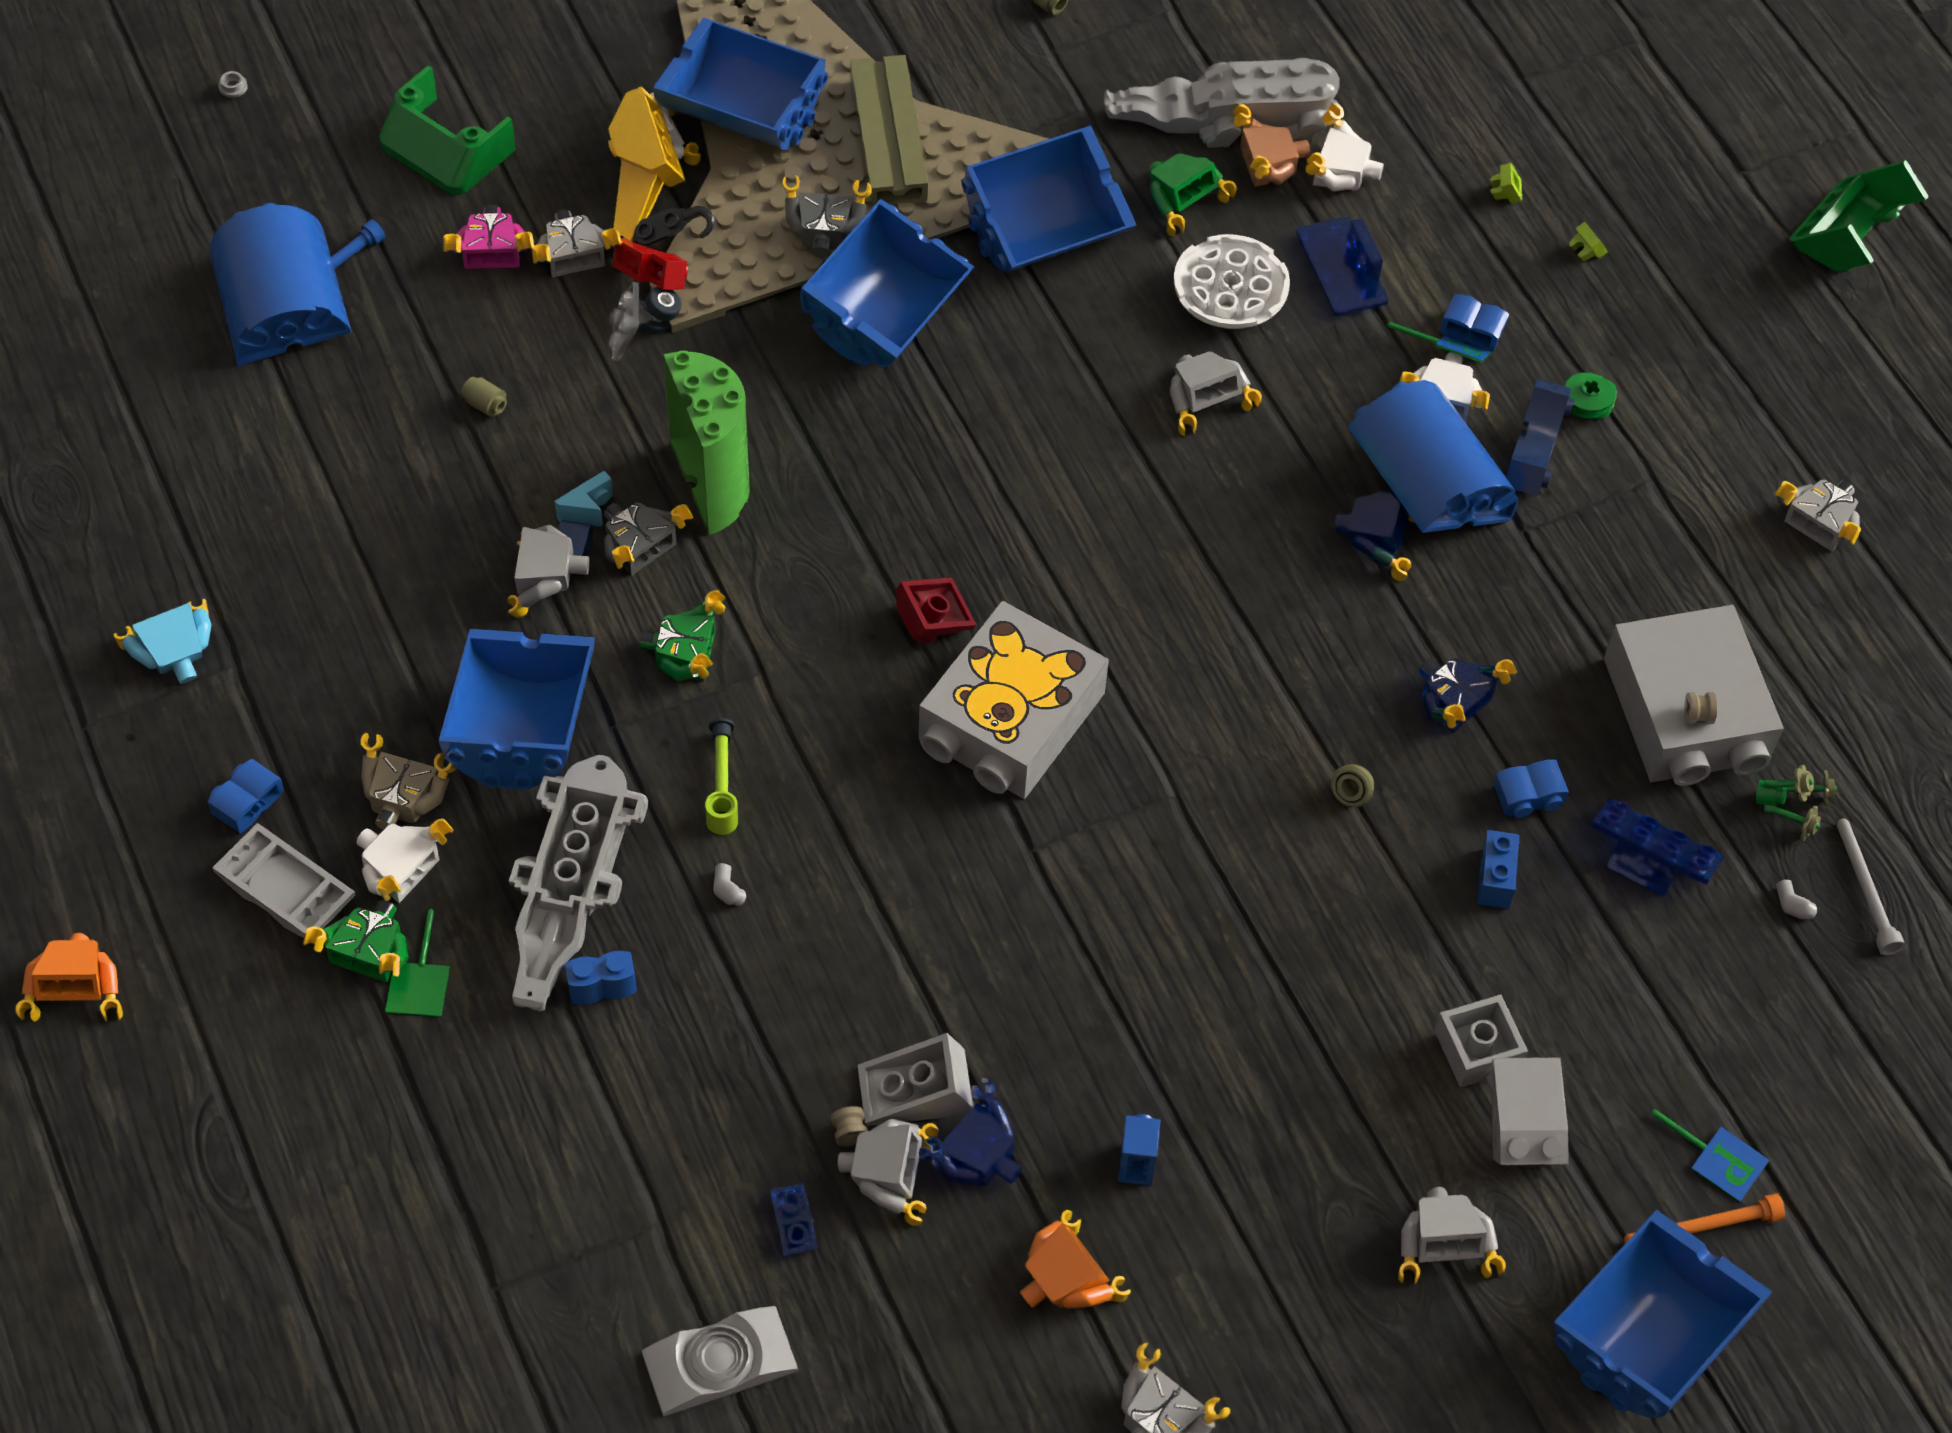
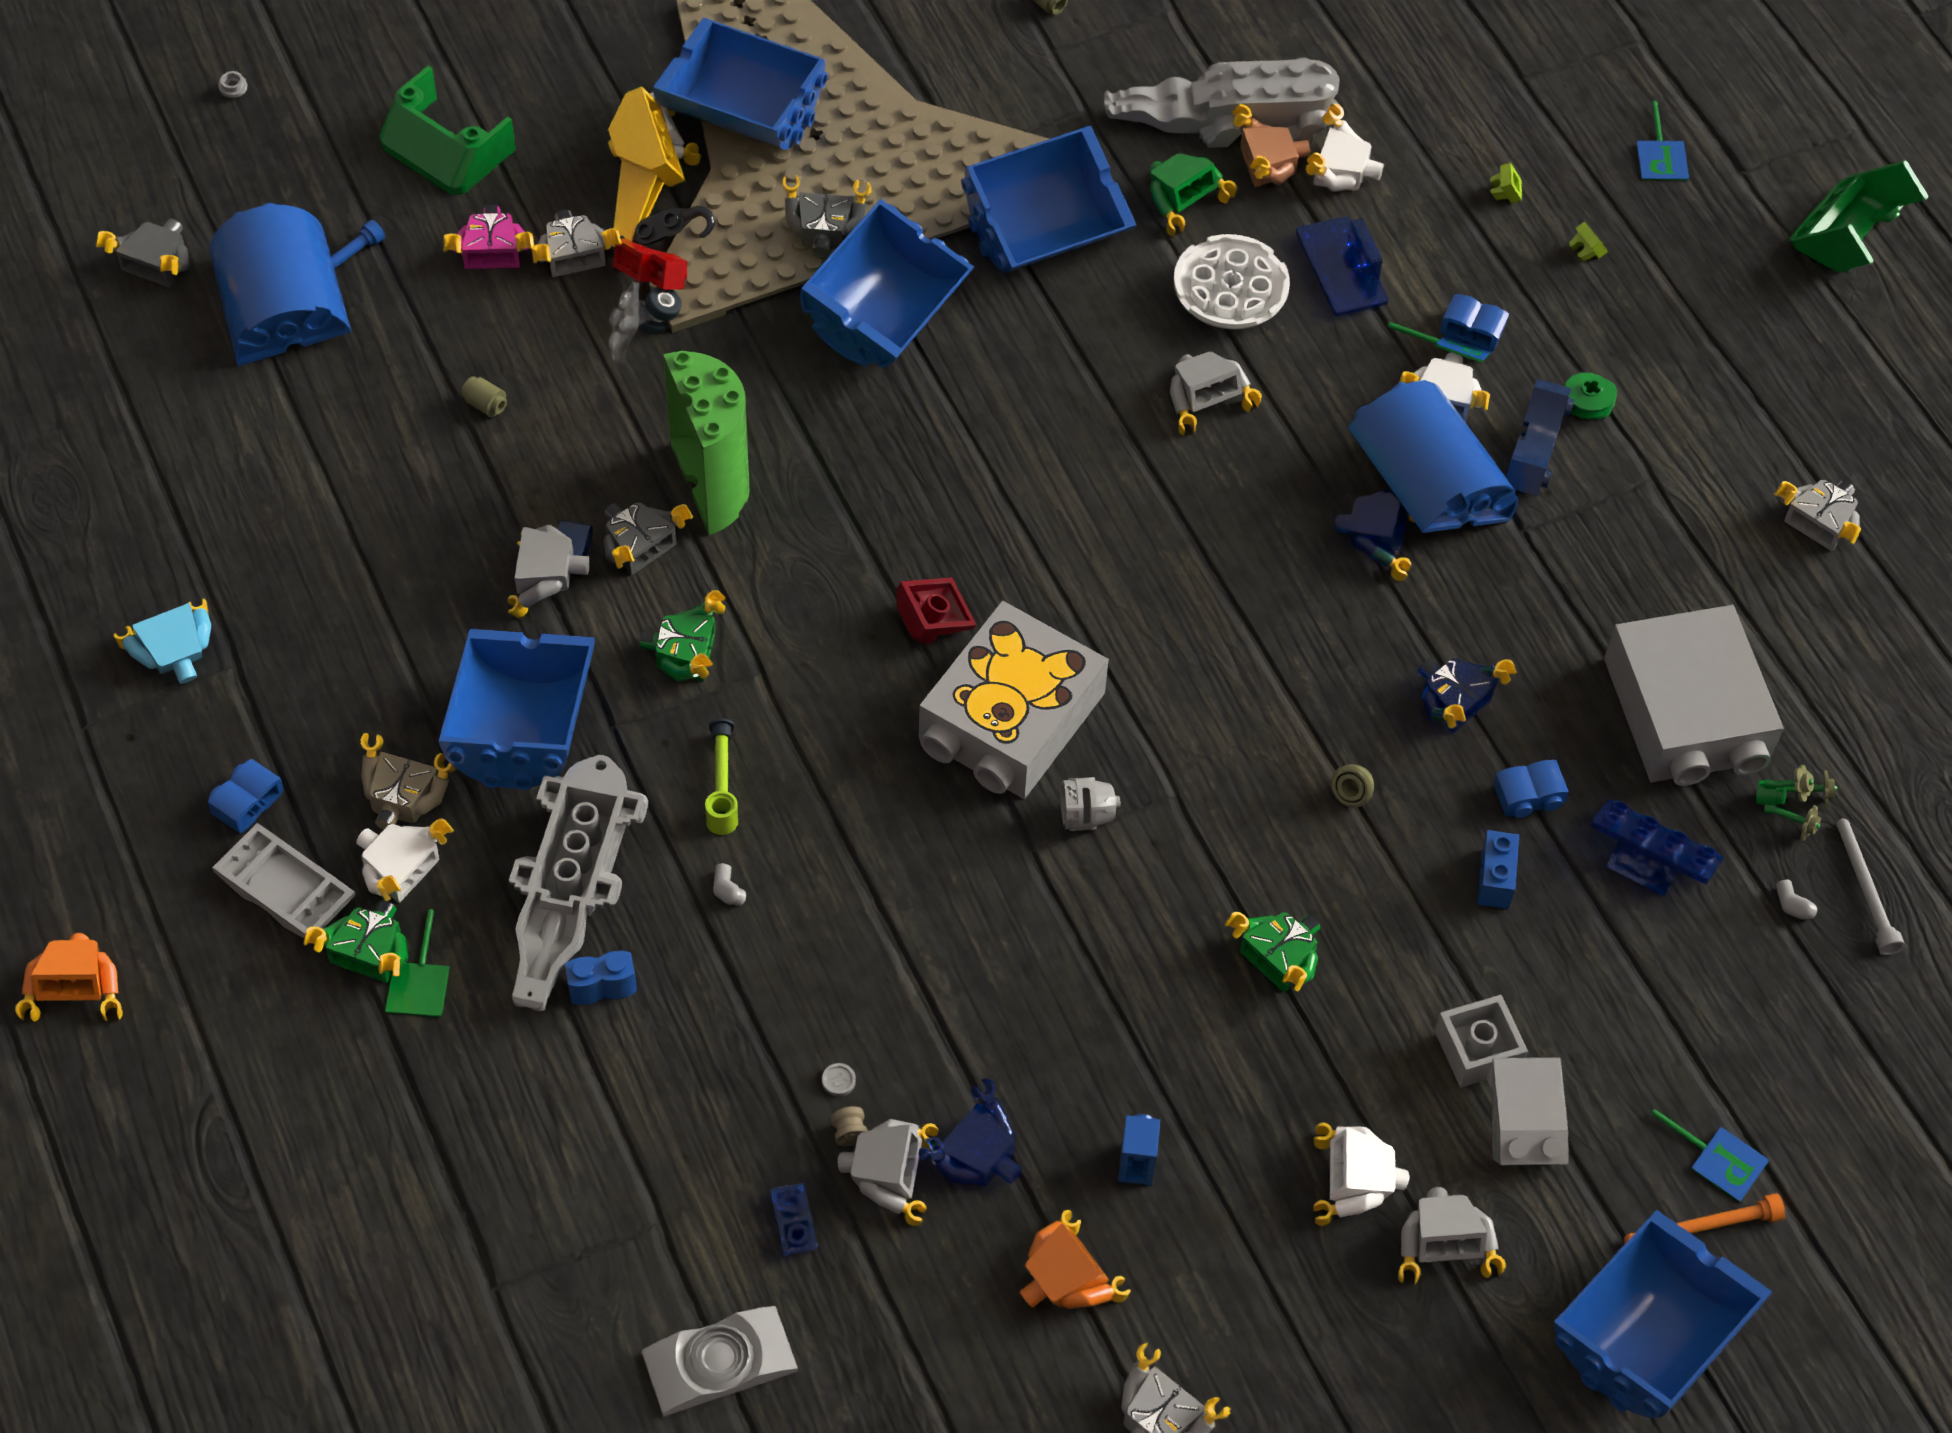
(149, 251): none -> dark grey torso
(583, 502): medium azure slope -> none
(838, 1079): none -> light grey piece
(888, 130): olive brick -> none
(916, 1082): light grey slope -> none
(1087, 803): none -> light grey helmet
(1279, 946): none -> green torso
(1359, 1171): none -> white torso
(1662, 158): none -> blue piece
(1700, 708): dark tan wheel -> none

